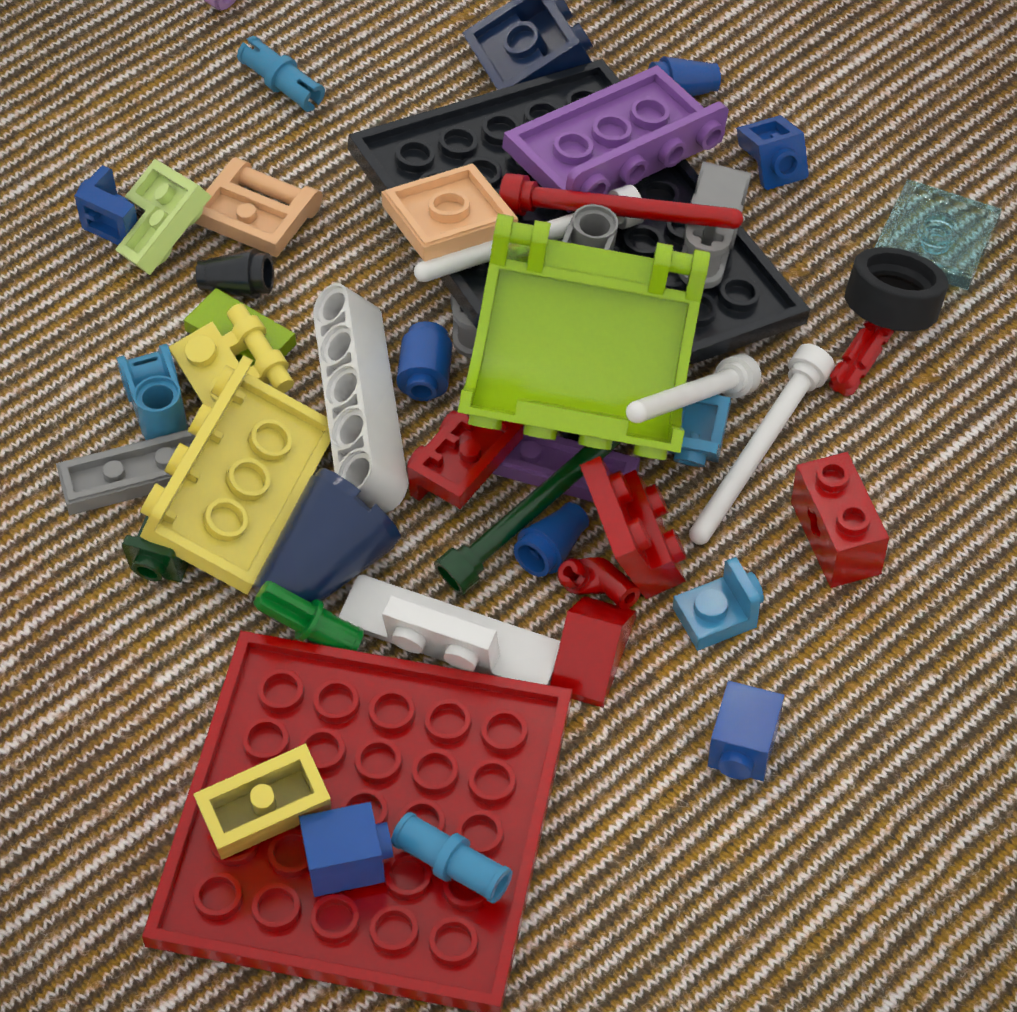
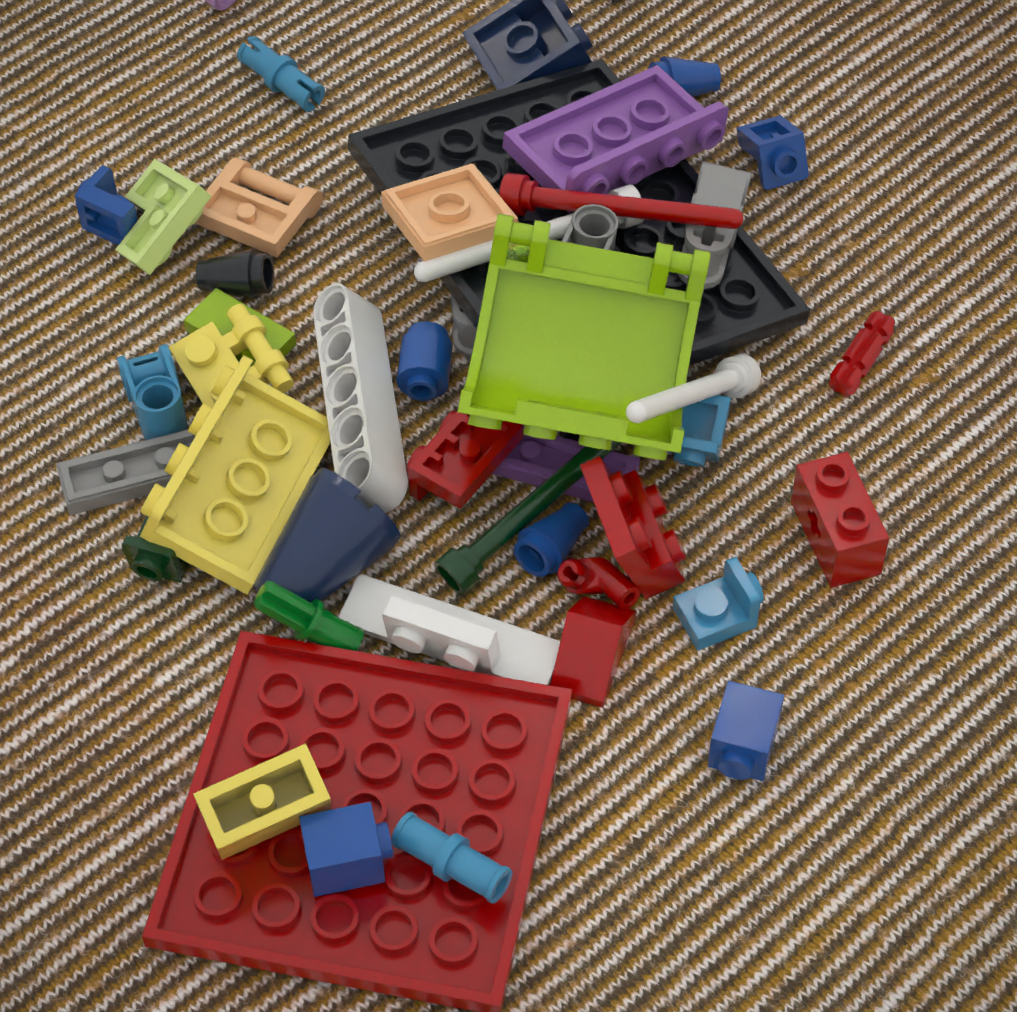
(807, 370): white piece -> none
(896, 289): black tyre -> none
(942, 229): clear light blue plate -> none

